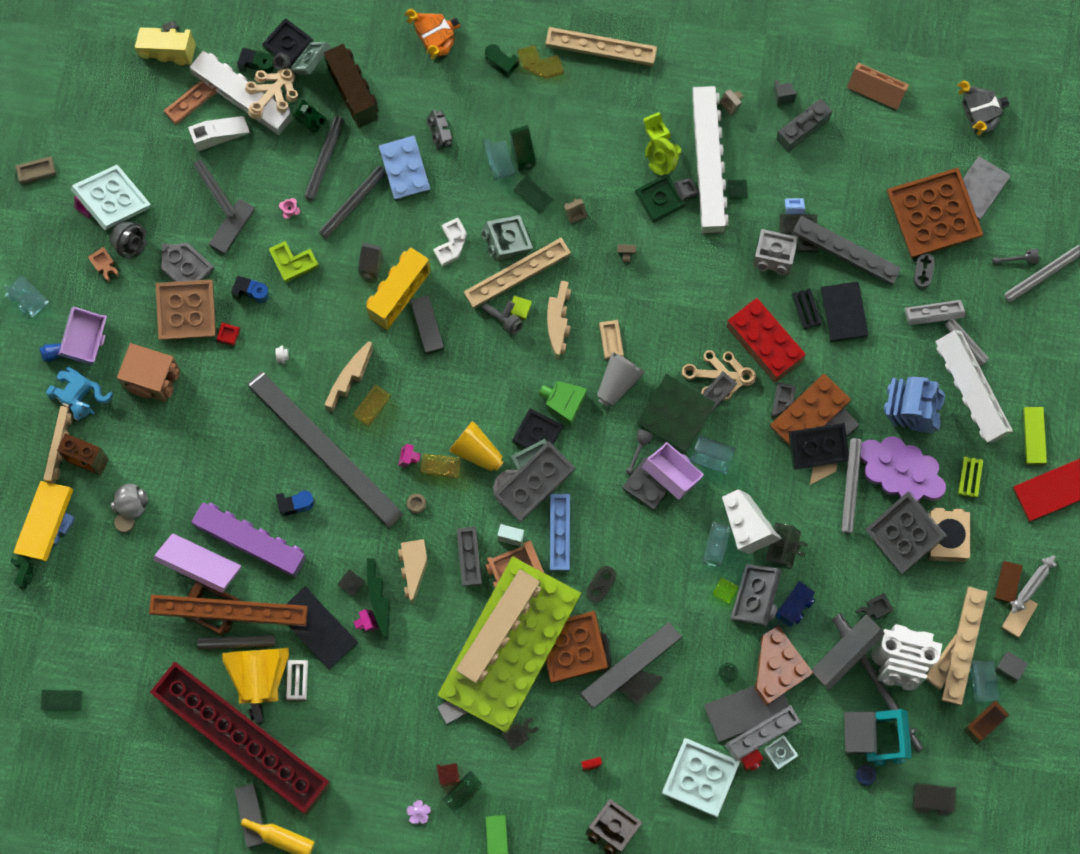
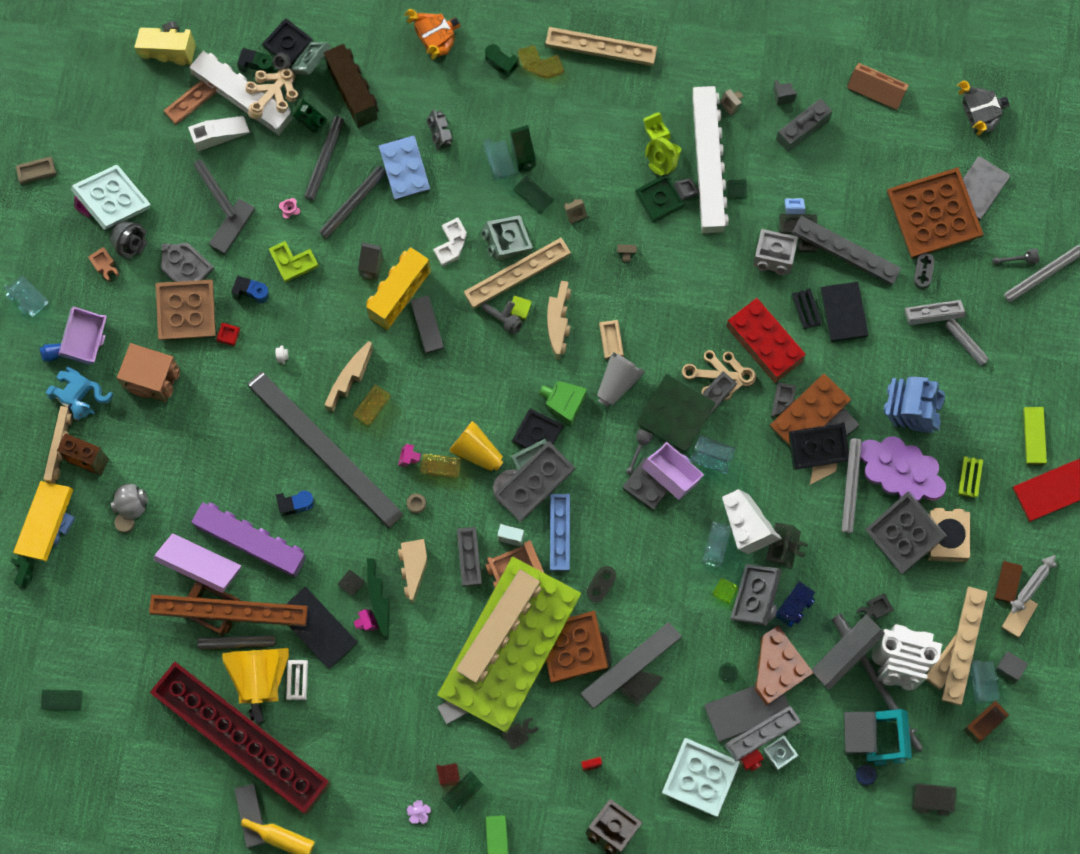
(973, 386): white brick -> none

